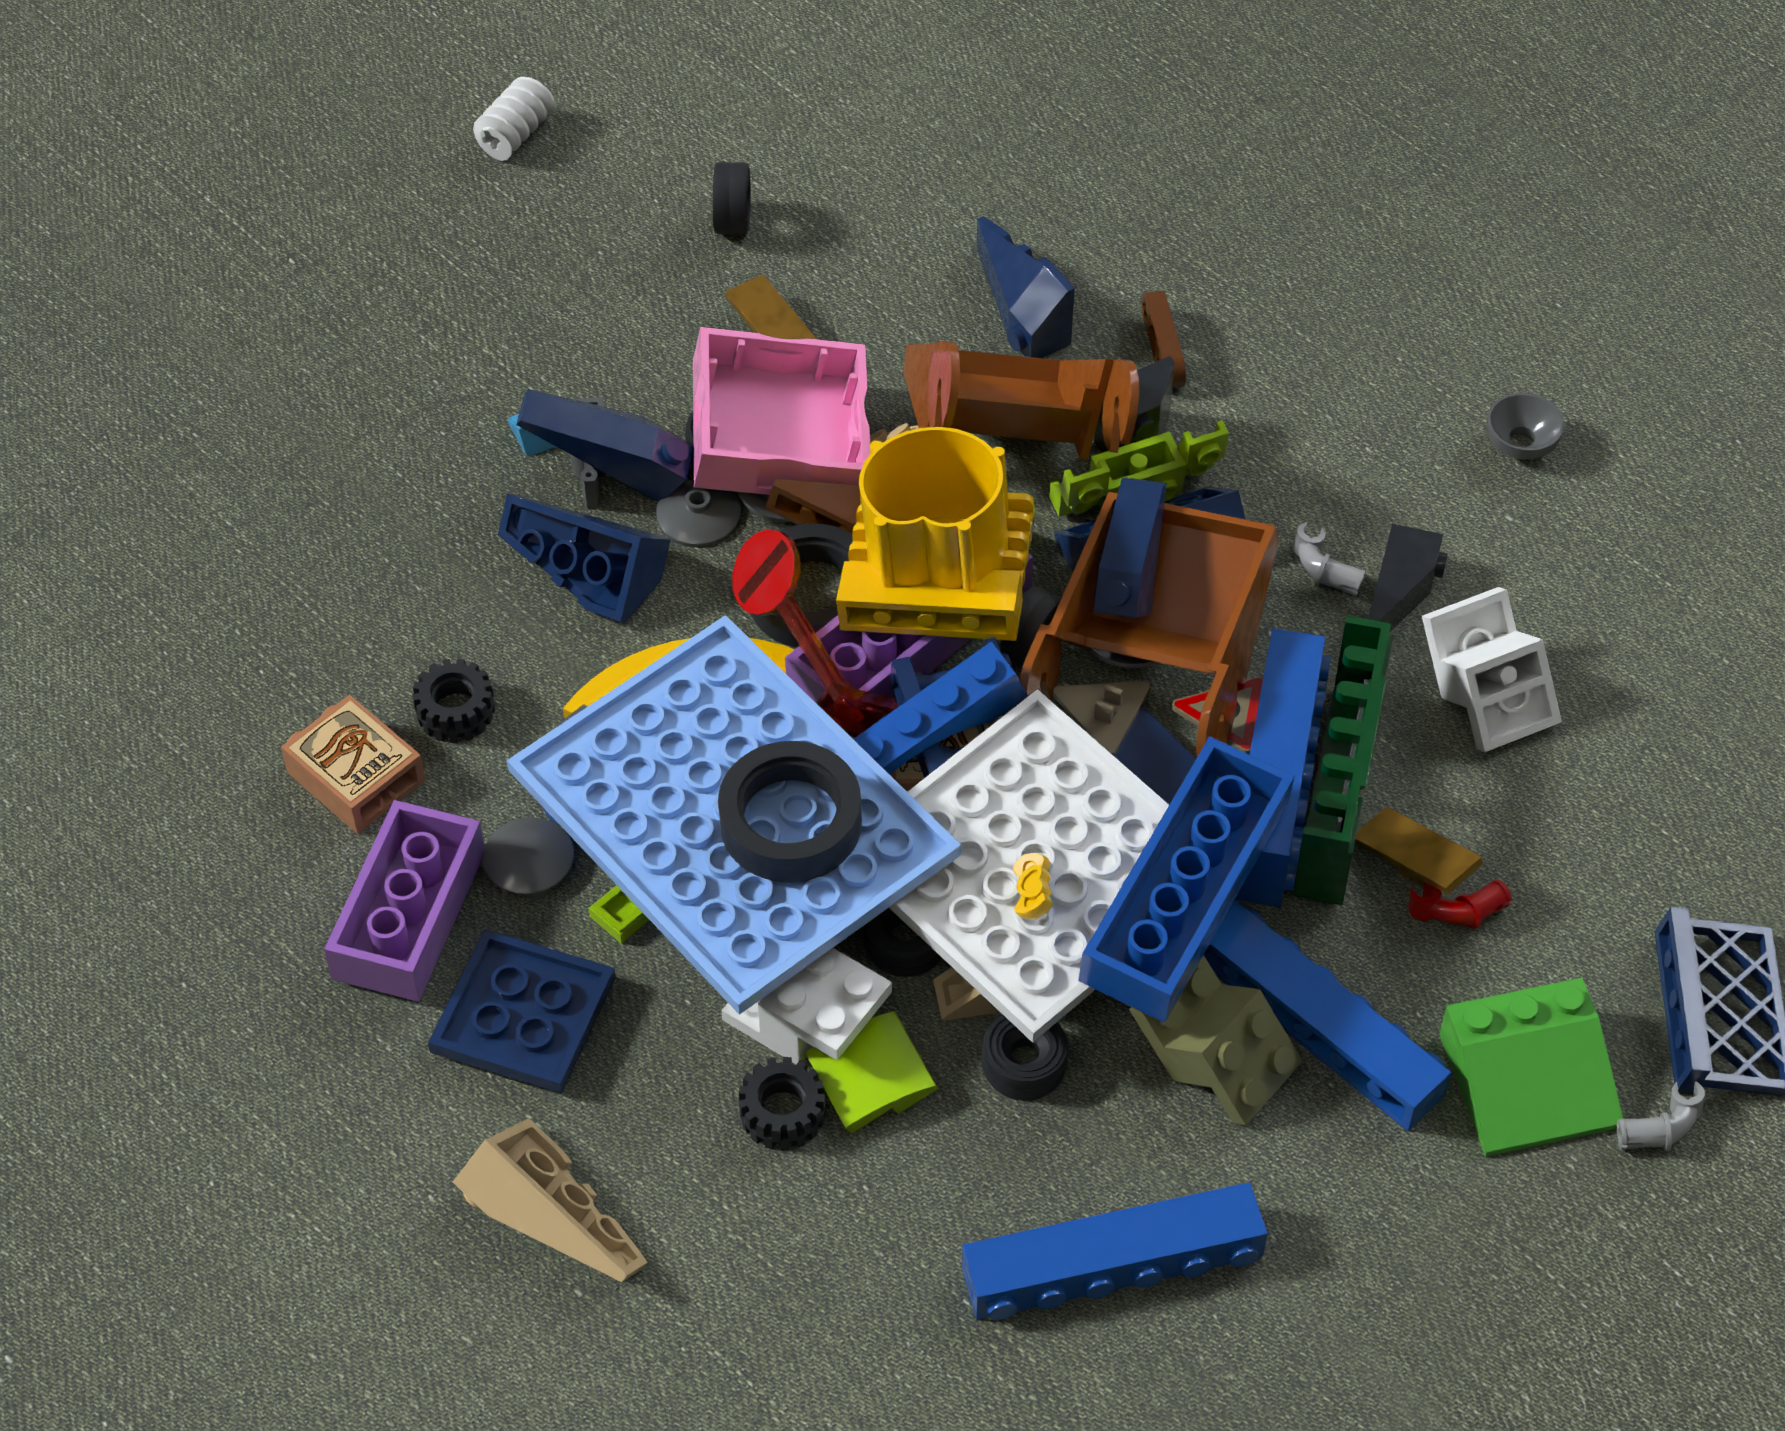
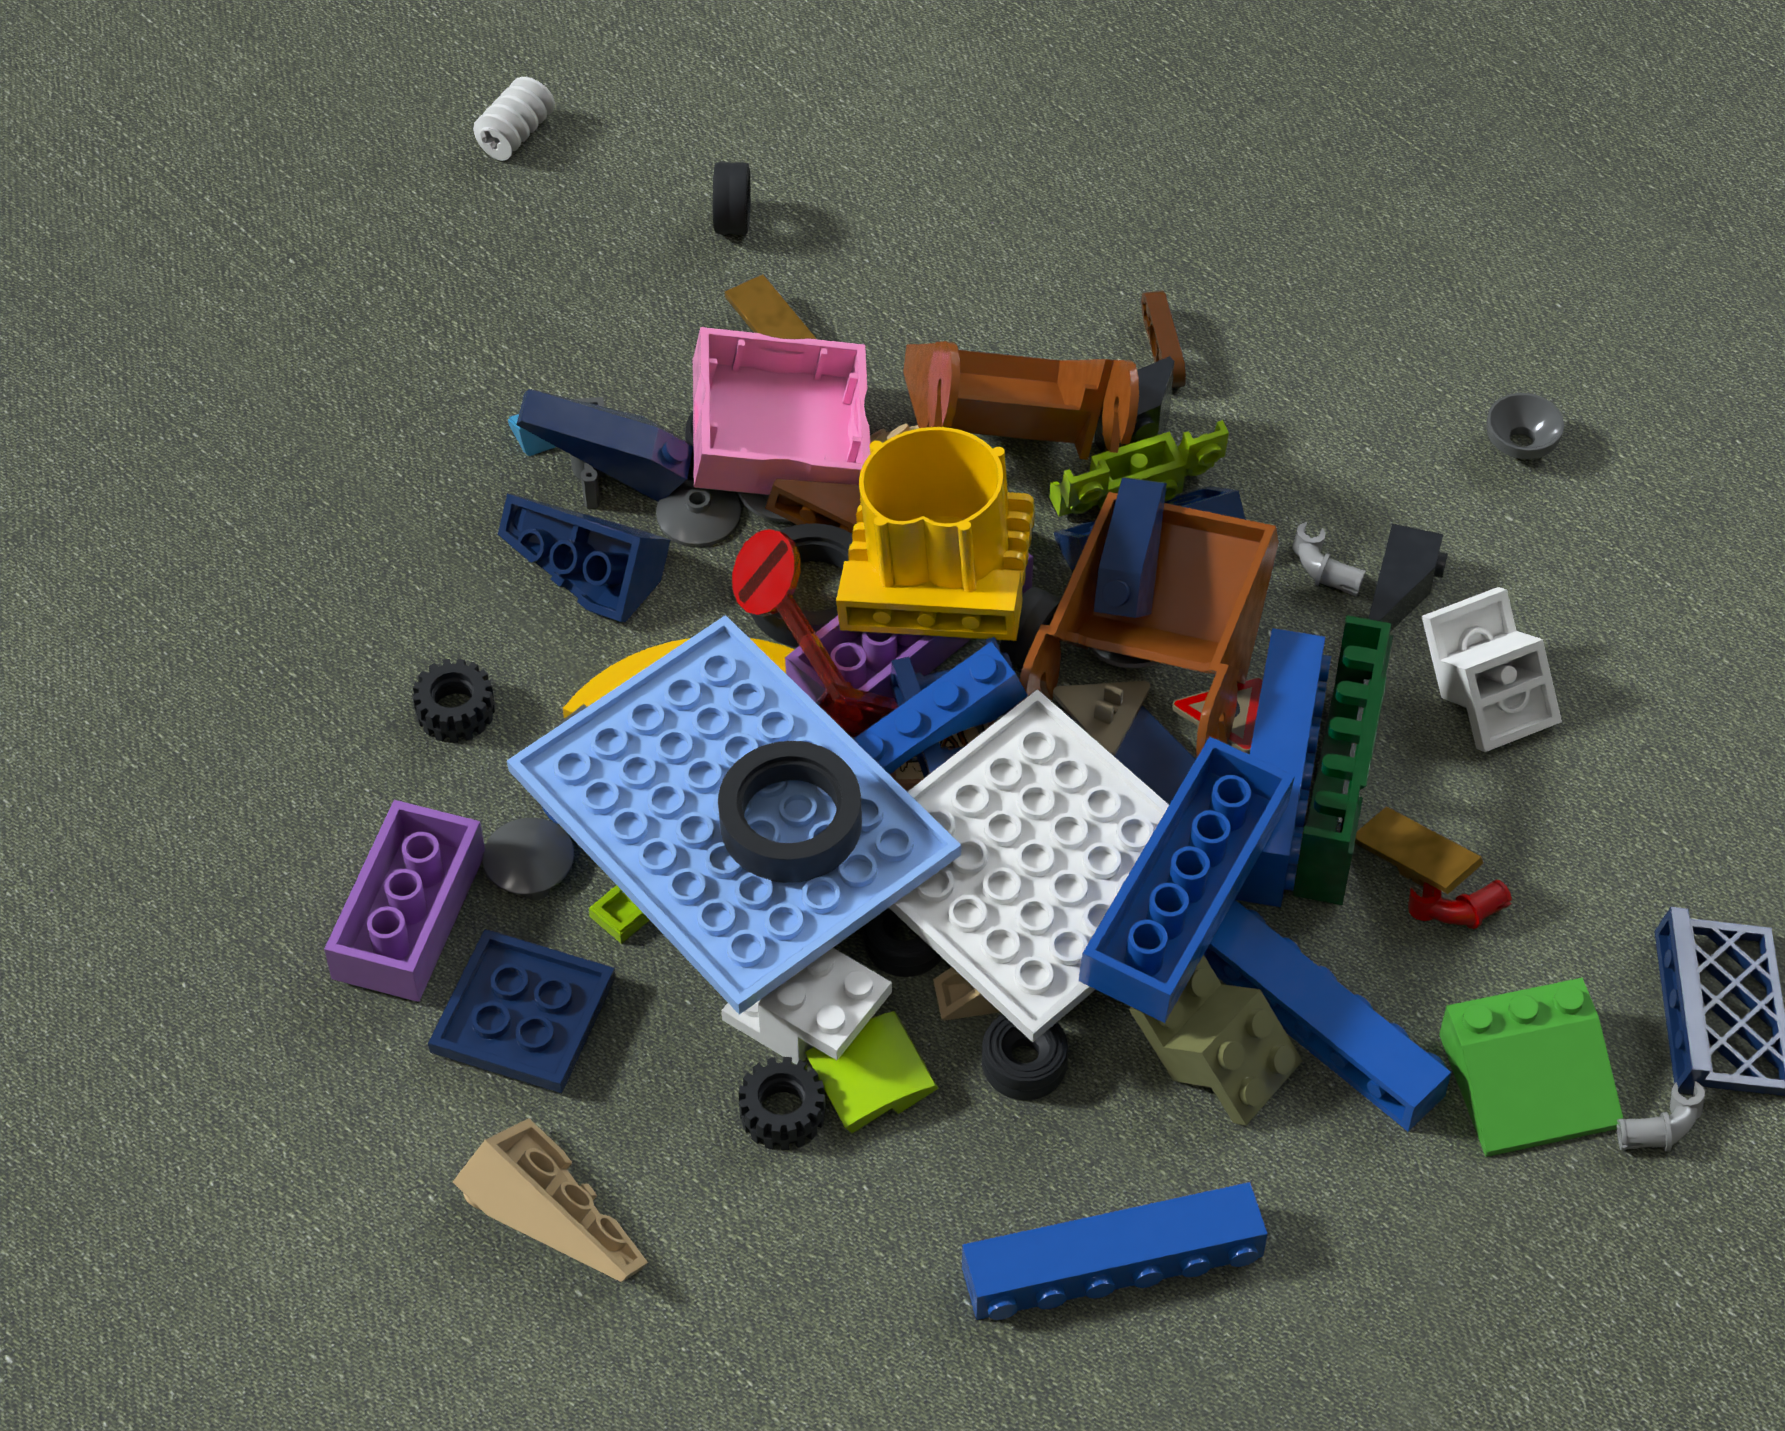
(353, 763): brick -> none
(1029, 293): dark blue wedge -> none
(1033, 886): yellow piece -> none

